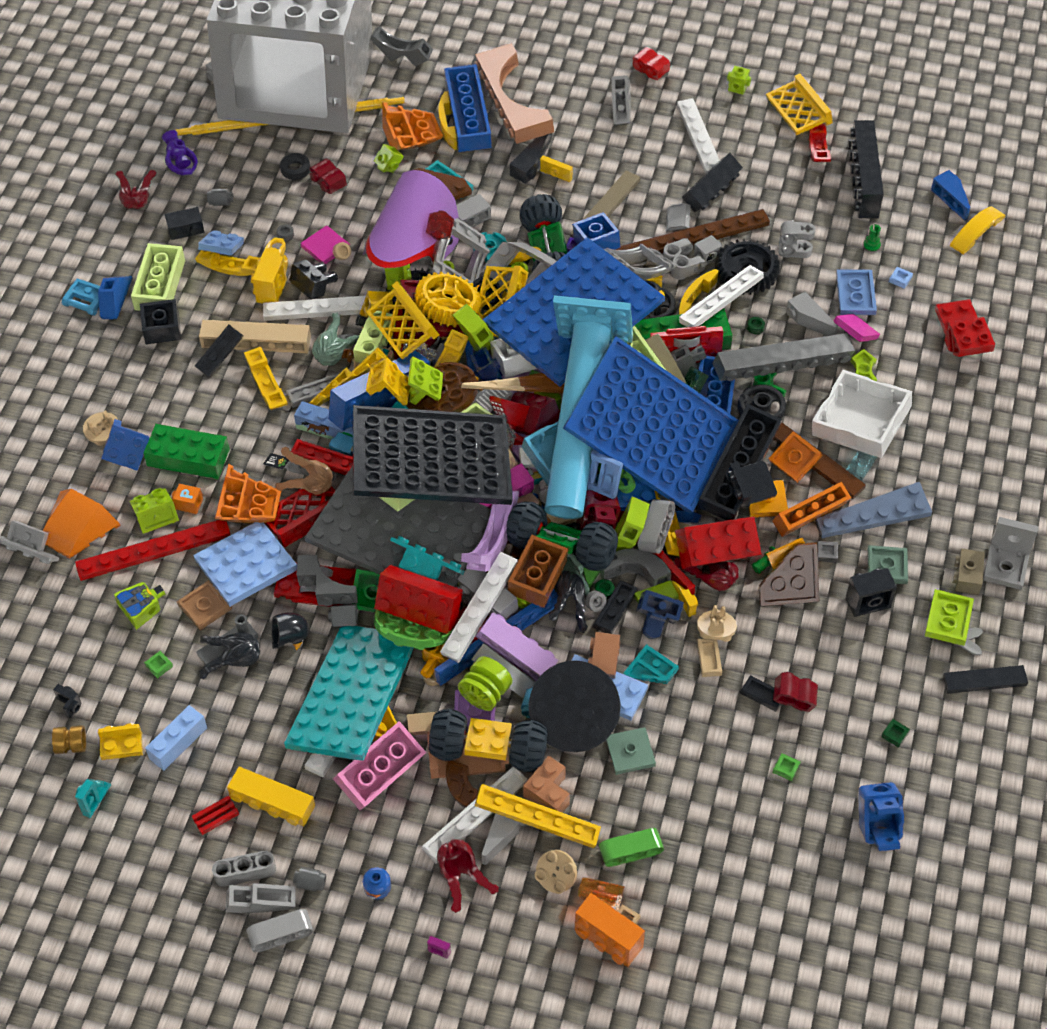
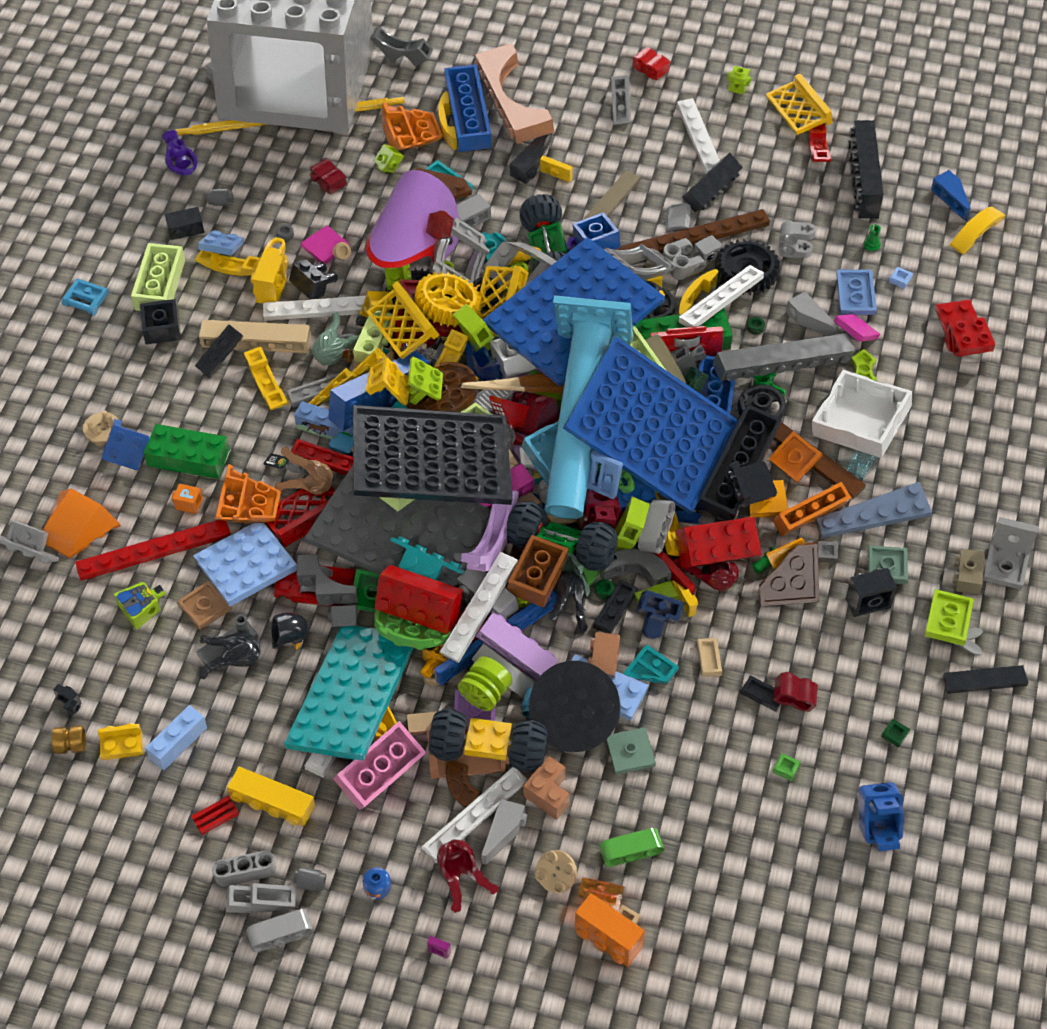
(90, 795): teal wing -> none
(112, 295): blue slope -> none
(134, 198): dark red hair -> none
(154, 510): lime bracket -> none
(158, 664): bright green tile -> none
(292, 159): black tyre -> none
(537, 816): yellow plate -> none
(595, 601): light grey tile -> none
(717, 625): tan plate -> none

